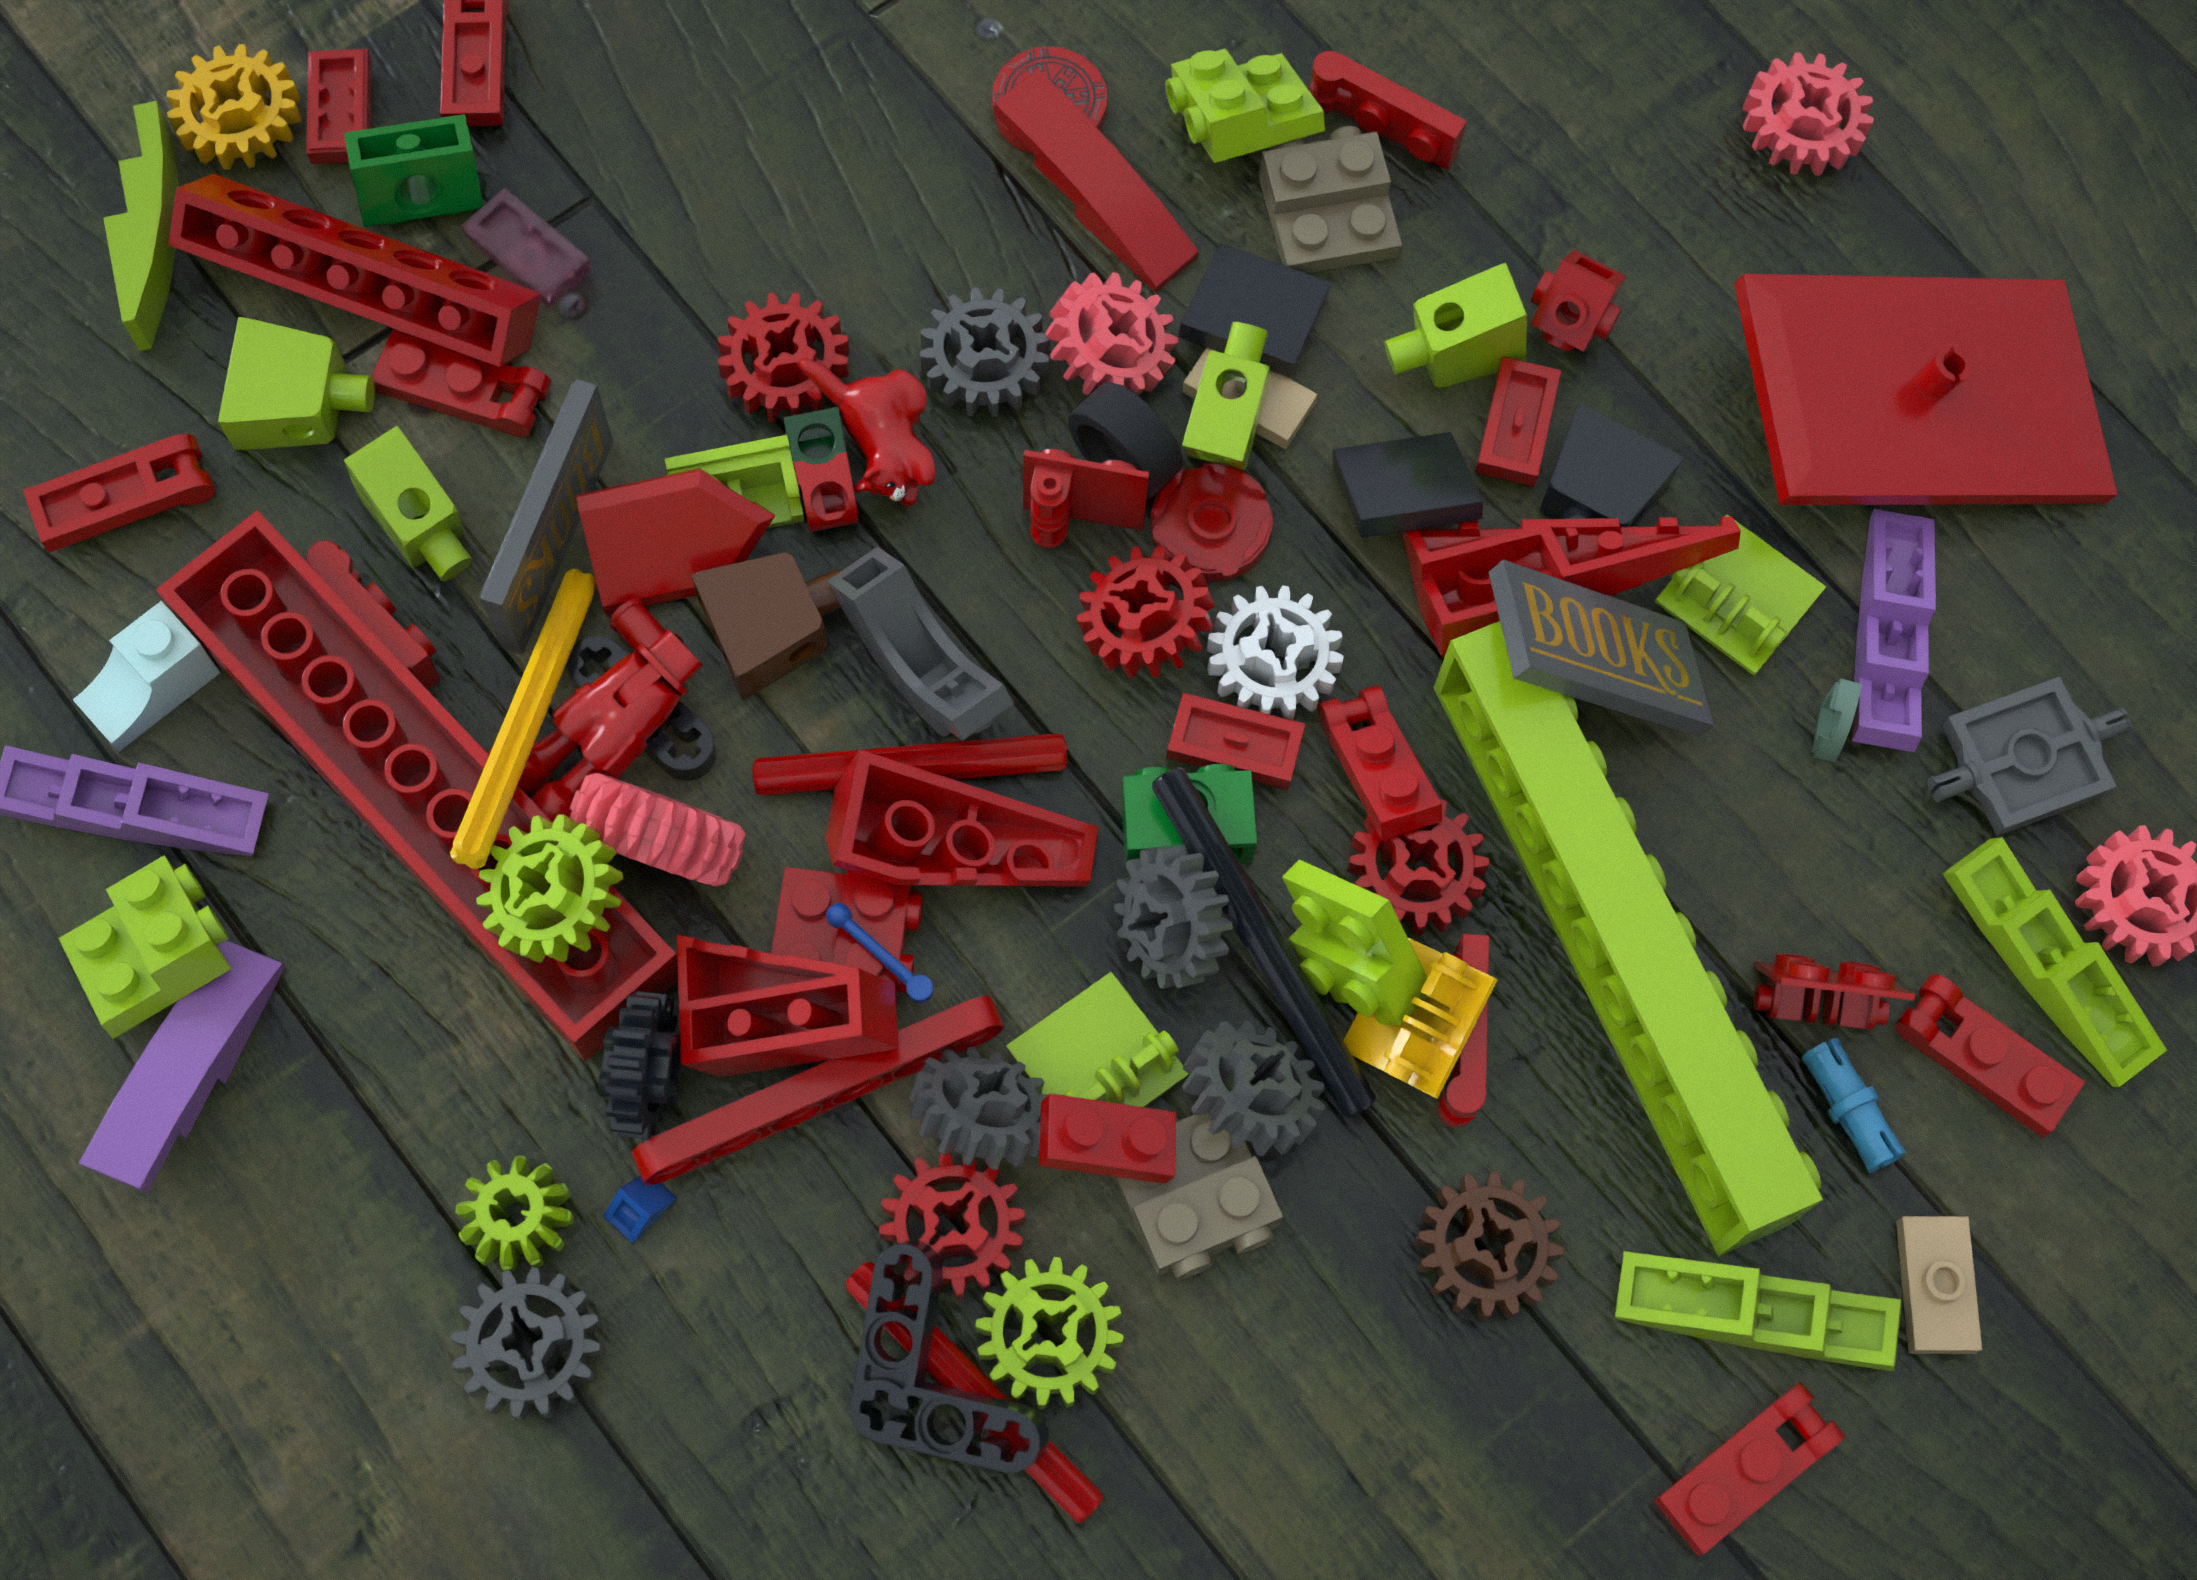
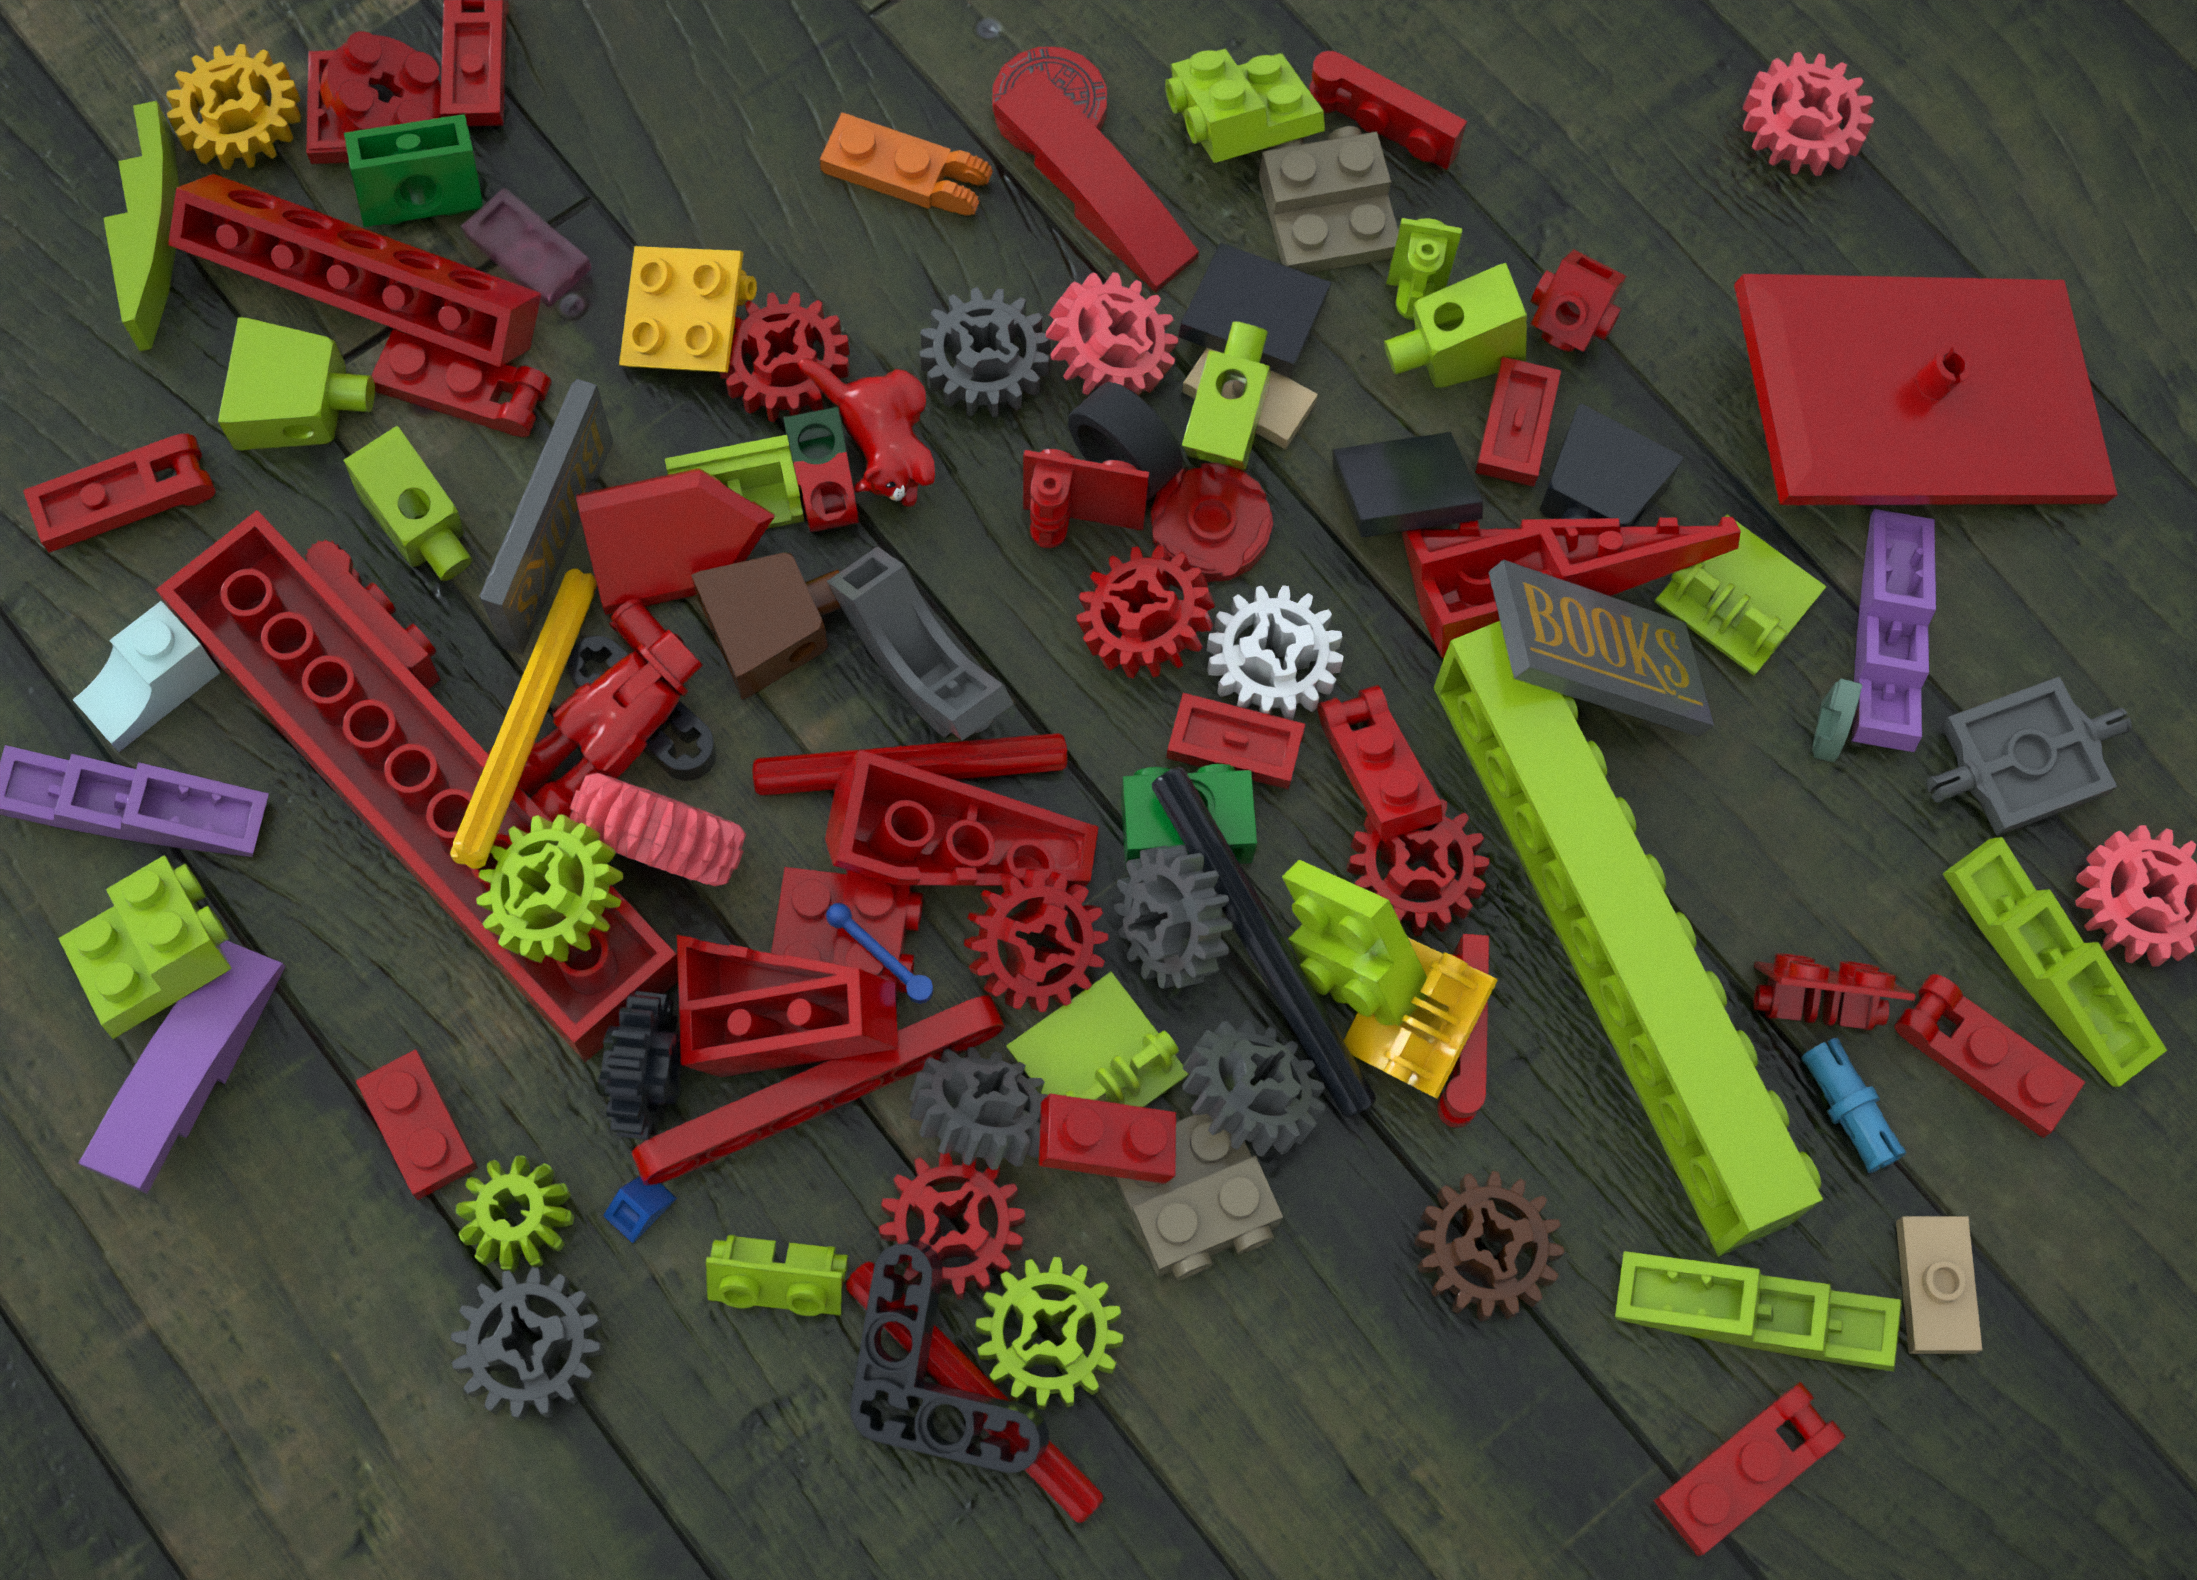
(382, 61): none -> red plate
(416, 1124): none -> red plate
(683, 308): none -> yellow hinge
(745, 1276): none -> lime hinge
(903, 165): none -> orange hinge
(1027, 963): none -> red gear
(1421, 260): none -> lime hinge

